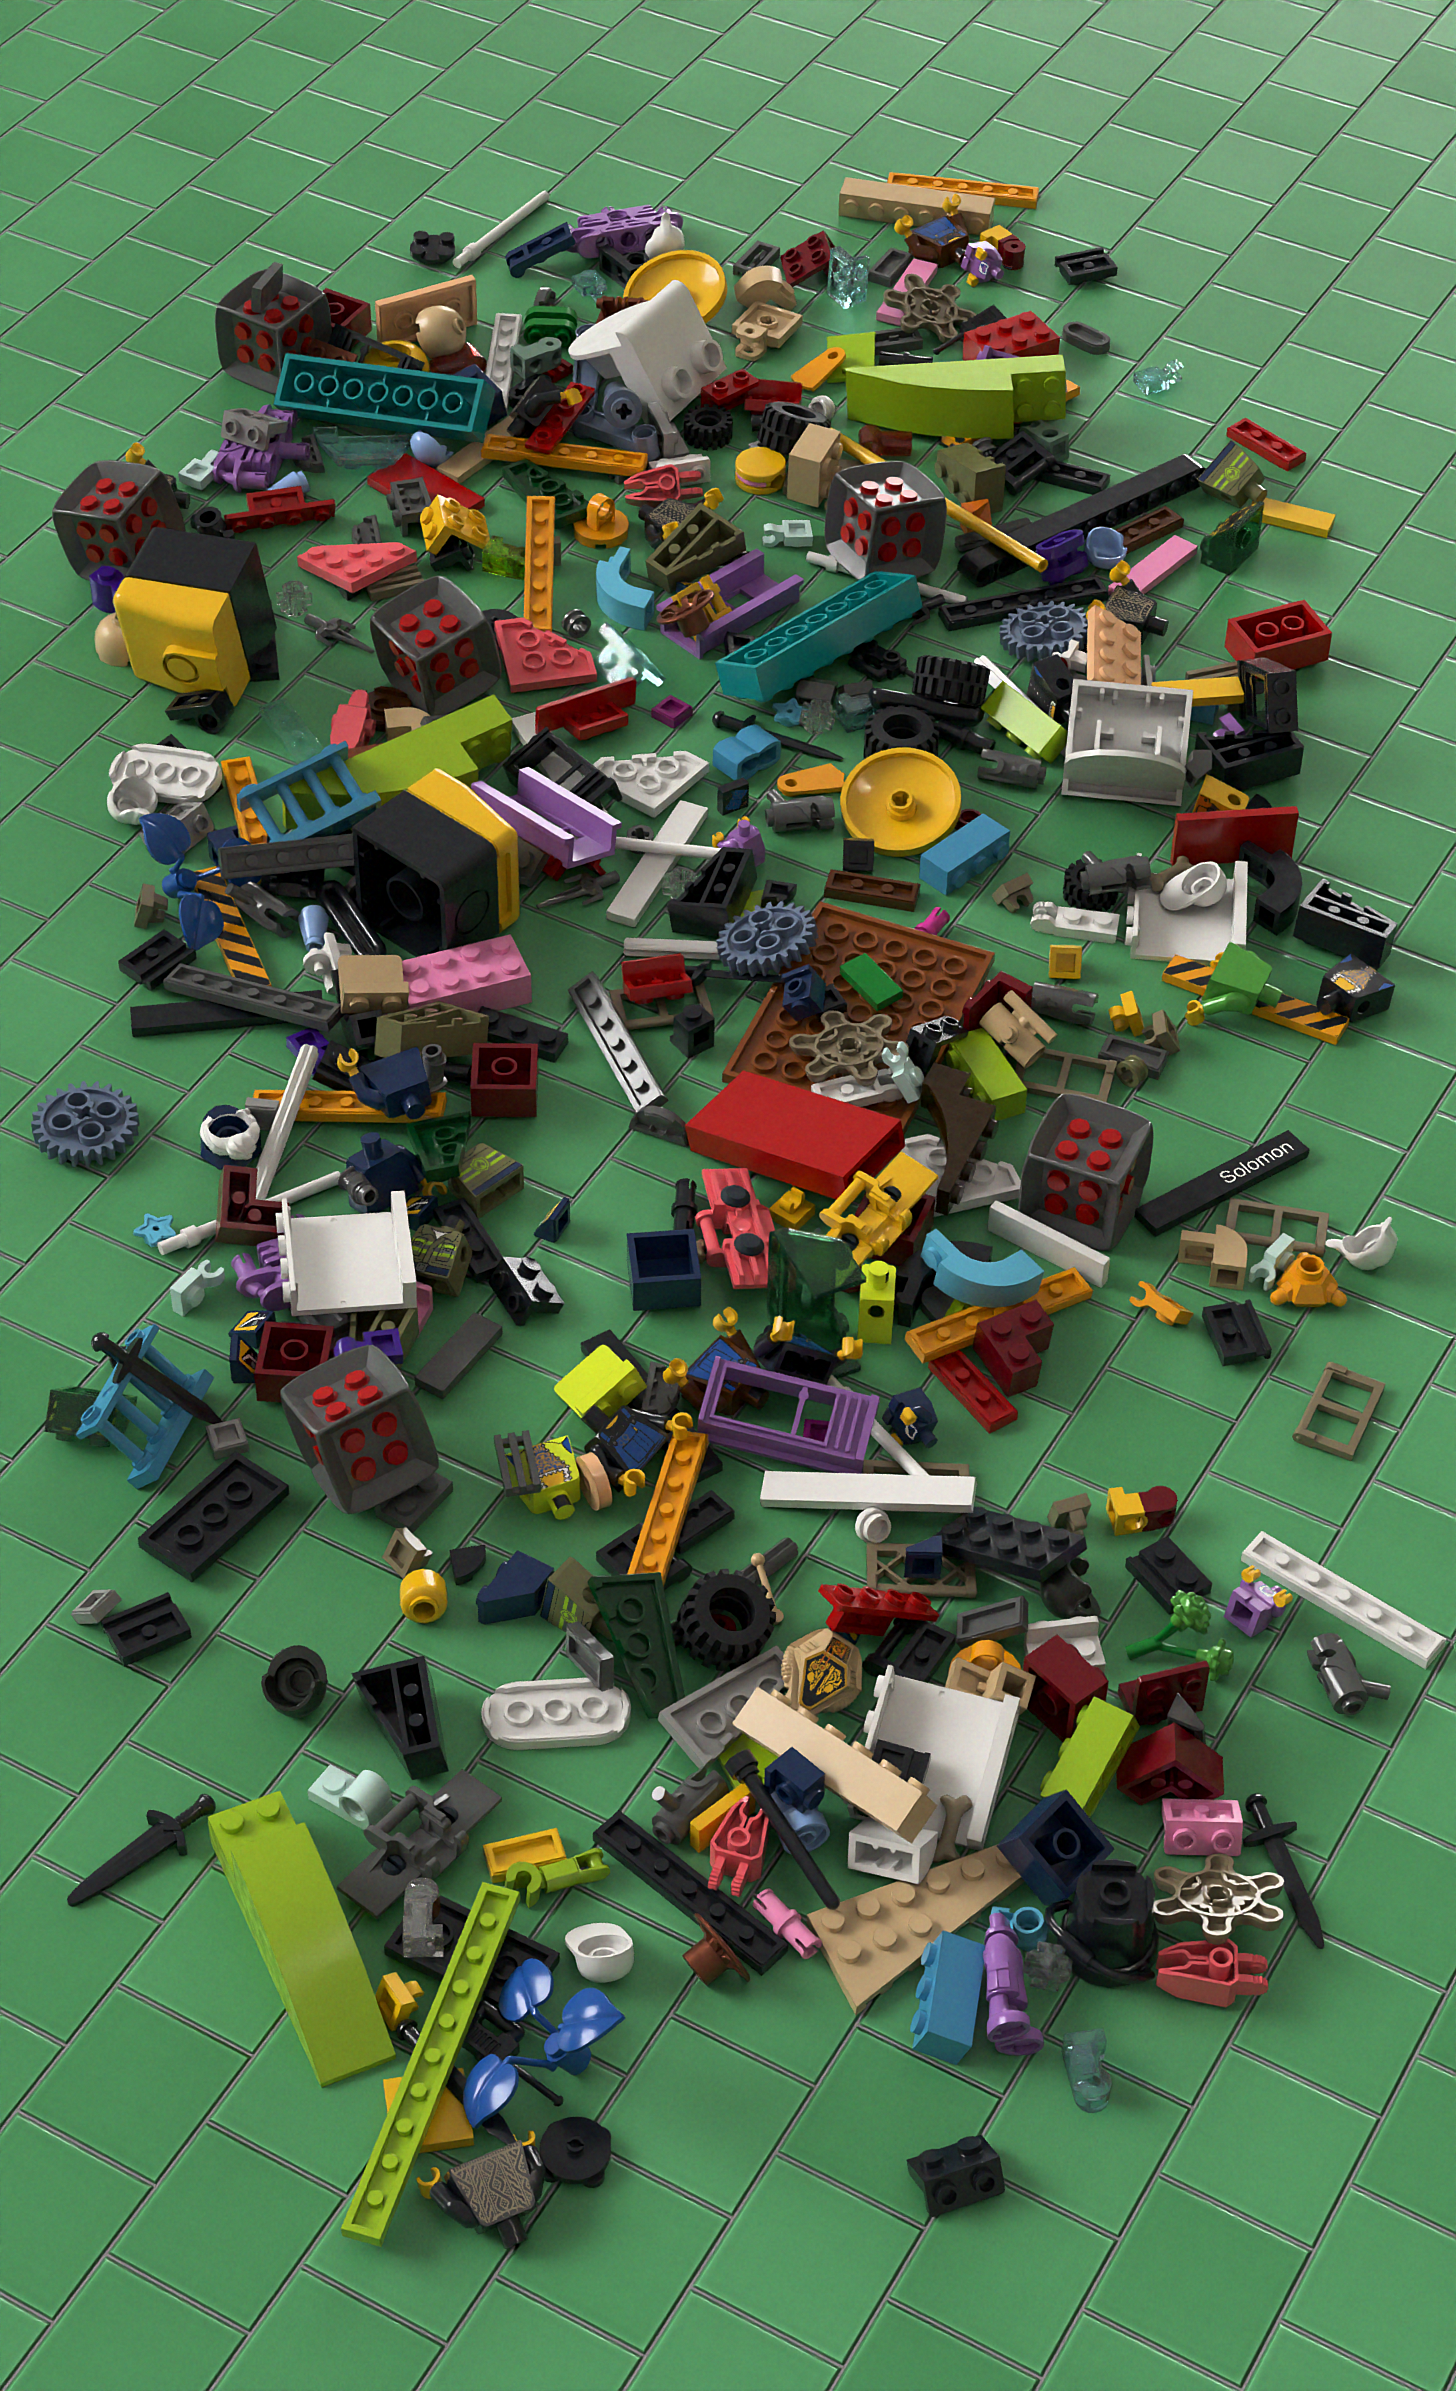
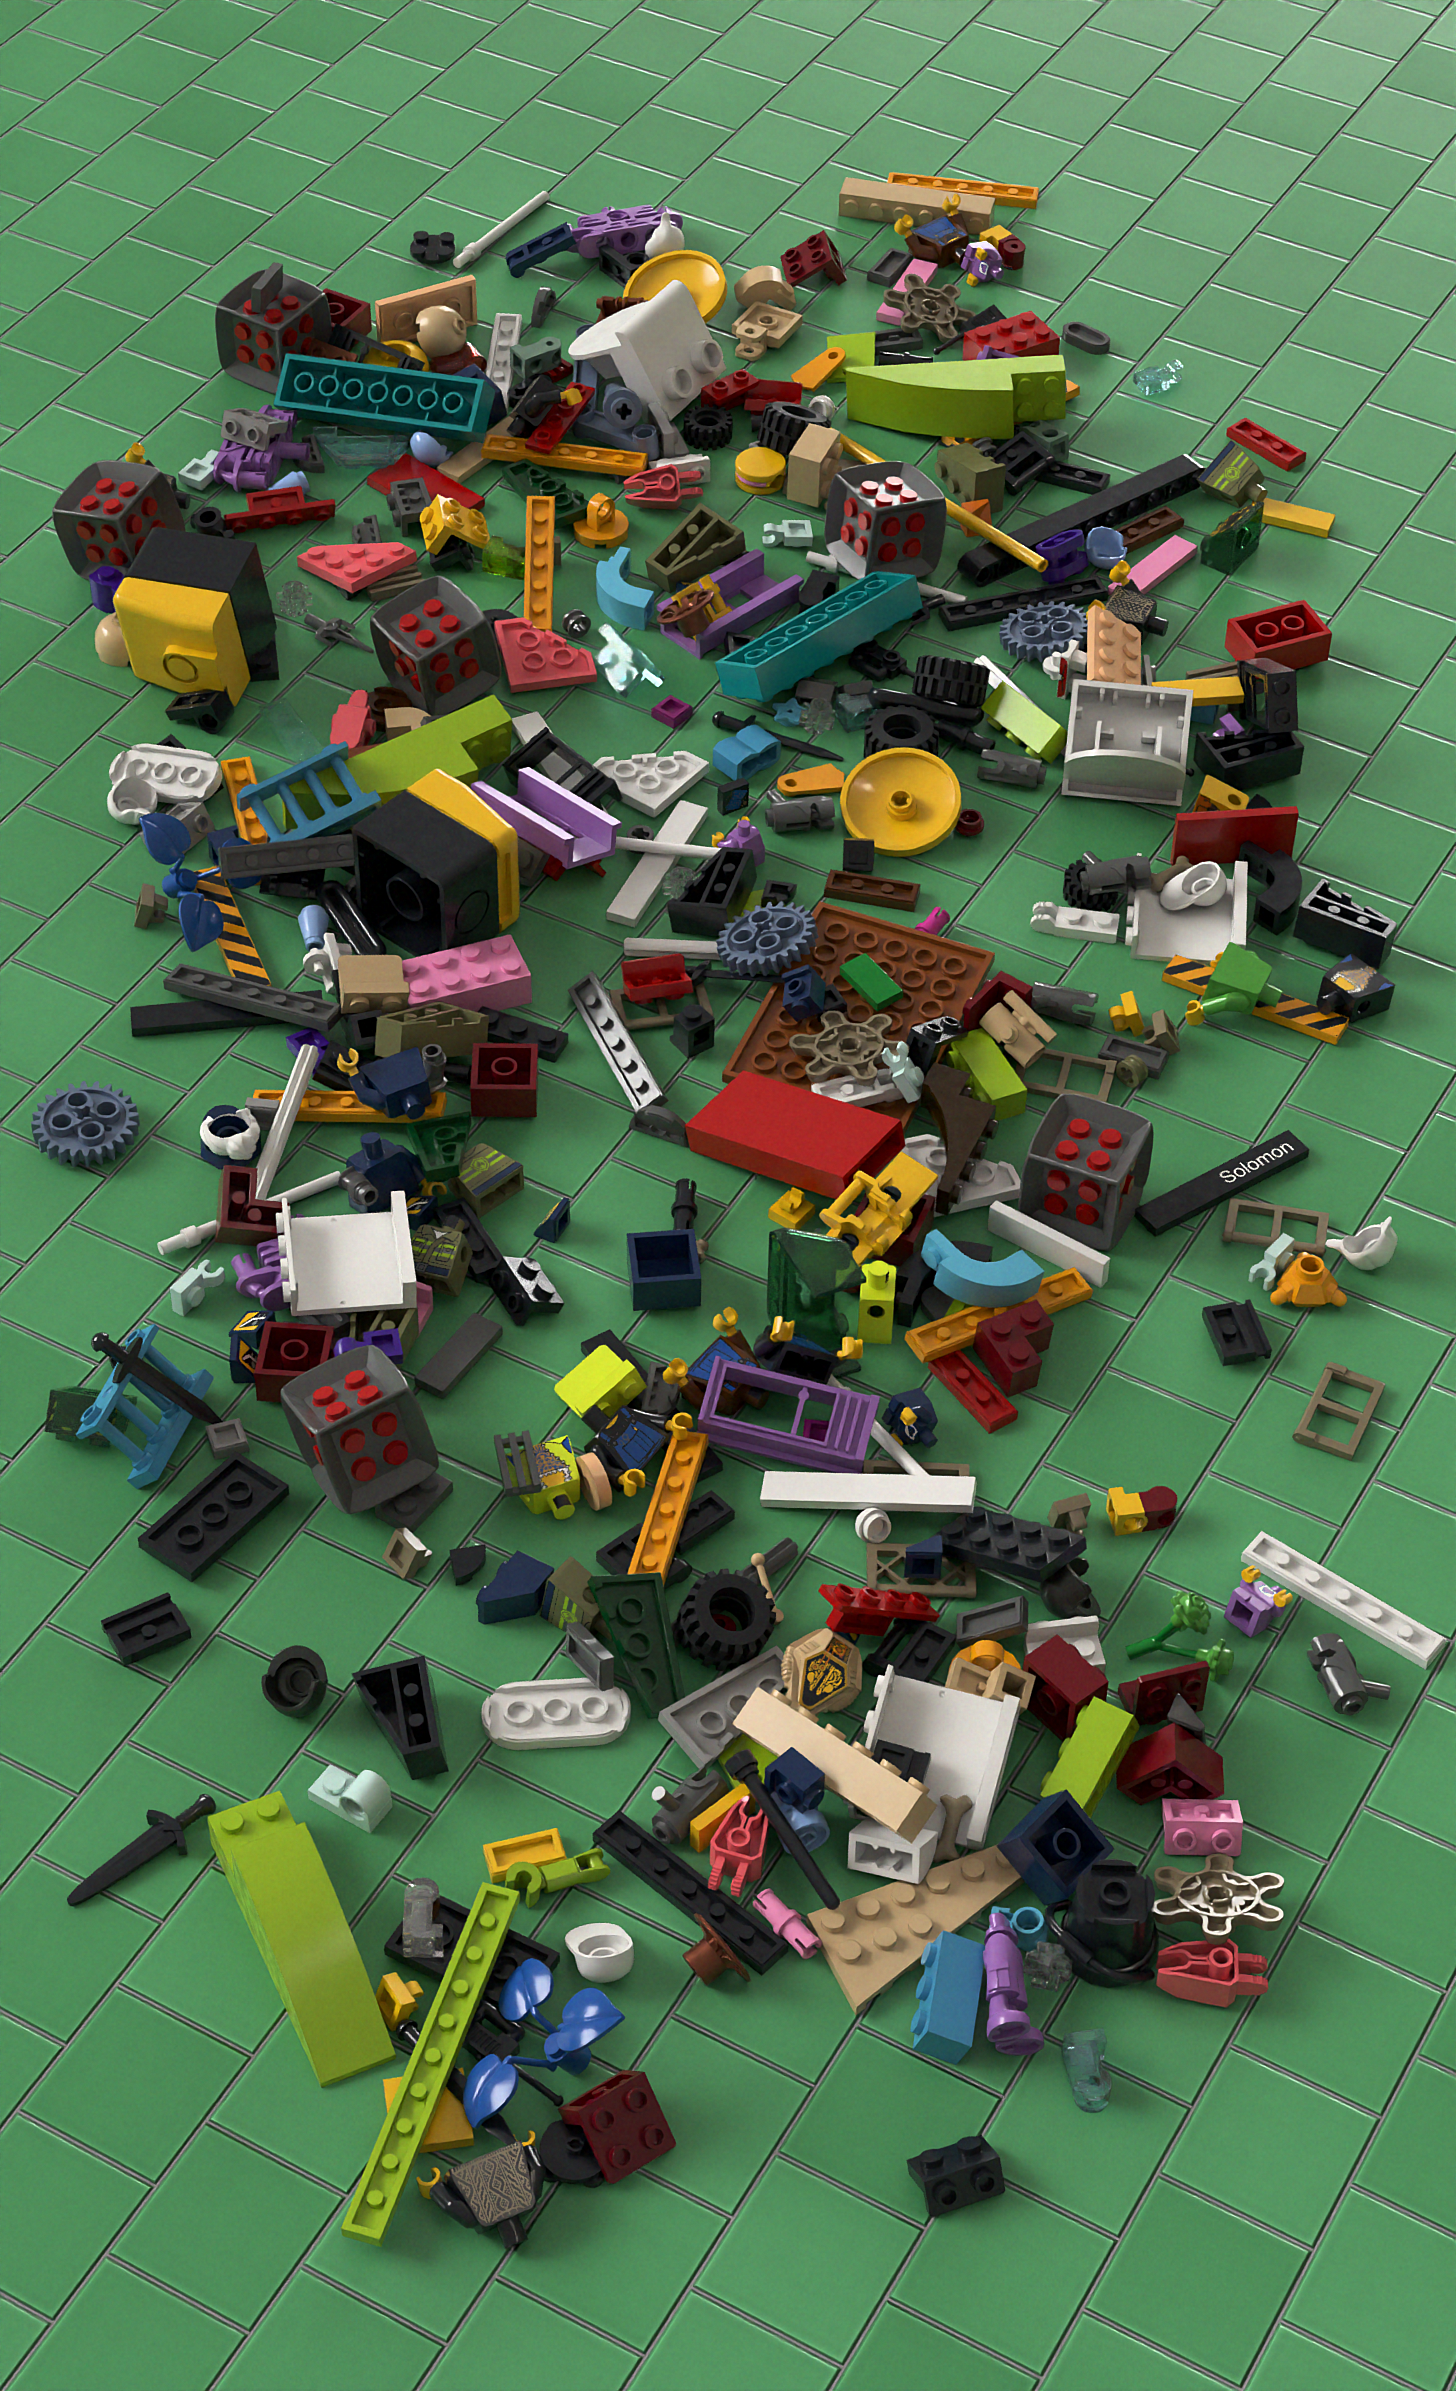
(95, 1606): light grey tile -> none
(153, 1223): medium azure plate -> none
(156, 959): black plate -> none
(258, 902): dark grey piece -> none
(423, 1596): yellow head -> none
(425, 1853): dark grey piece -> none
(550, 322): green brick -> none
(588, 887): dark grey piece -> none
(589, 283): clear light blue plate -> none
(589, 711): red bracket -> none
(621, 2123): none -> dark red bracket
(666, 517): torso -> none
(741, 1215): coral piece -> none
(766, 258): dark grey tile -> none
(817, 588): none -> black leg
(847, 277): clear light blue bracket -> none
(885, 442): clear red piece -> none
(964, 854): dark azure brick -> none
(973, 540): dark grey axle -> none
(1012, 890): dark tan tile -> none
(1051, 688): black torso -> none
(1065, 961): yellow tile -> none
(1086, 266): black plate -> none
(1165, 1570): black plate -> none
(1167, 1309): light orange plate -> none
(1198, 766): dark grey piece -> none
(1222, 1251): tan brick -> none
(1271, 1836): black sword -> none

